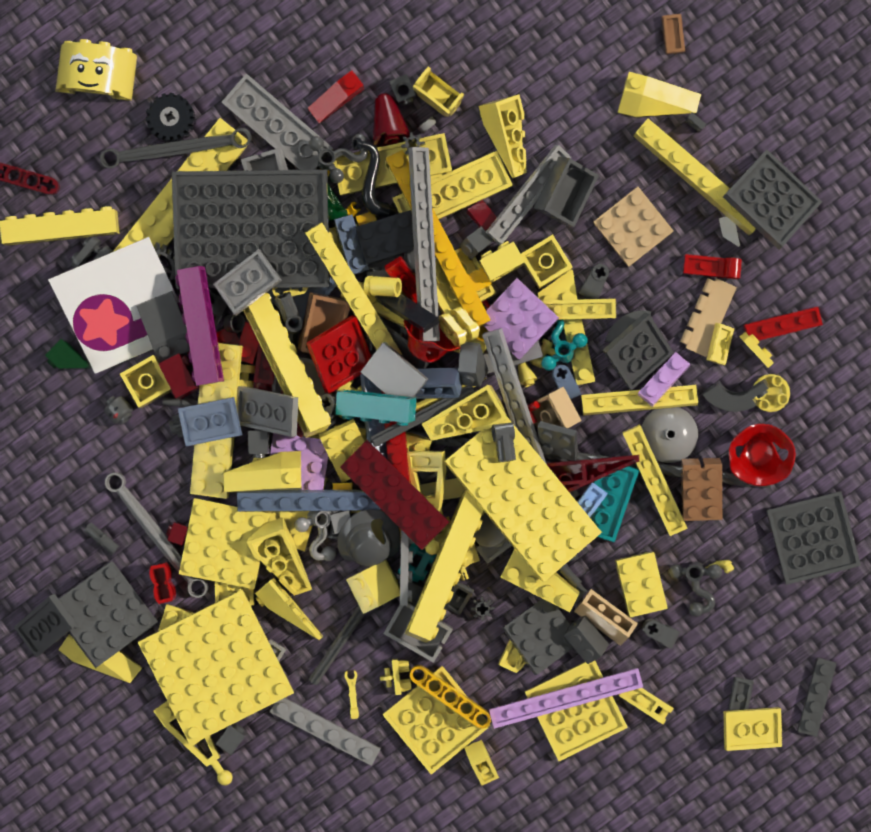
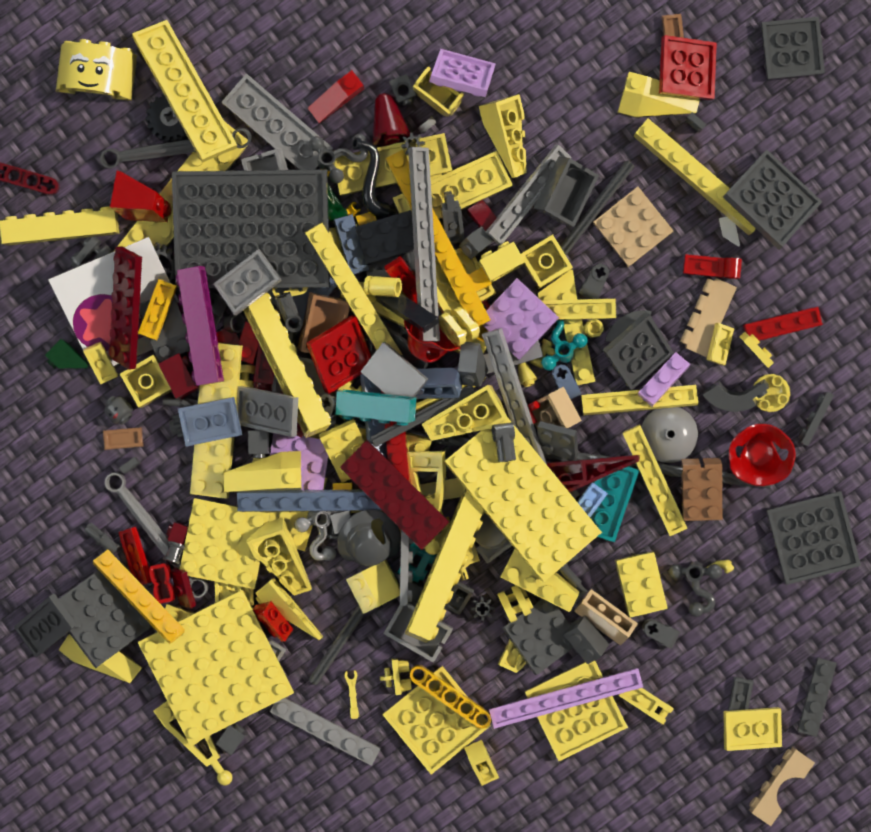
(100, 362): none -> light yellow plate
(123, 438): none -> medium nougat tile
(125, 307): none -> dark red plate
(130, 465): none -> dark grey tile
(135, 555): none -> red plate
(137, 201): none -> red slope
(138, 596): none -> yellow plate
(157, 310): none -> yellow plate
(174, 553): none -> dark grey bush
(183, 588): none -> dark red plate
(184, 91): none -> light yellow plate
(273, 620): none -> red bracket
(452, 218): none -> dark grey hinge
(462, 73): none -> lavender plate
(524, 604): none -> light yellow brick
(593, 328): none -> light yellow tile
(597, 207): none -> dark grey axle
(687, 67): none -> red plate
(766, 805): none -> tan arch
(792, 48): none -> dark grey plate
(814, 418): none -> dark grey plate

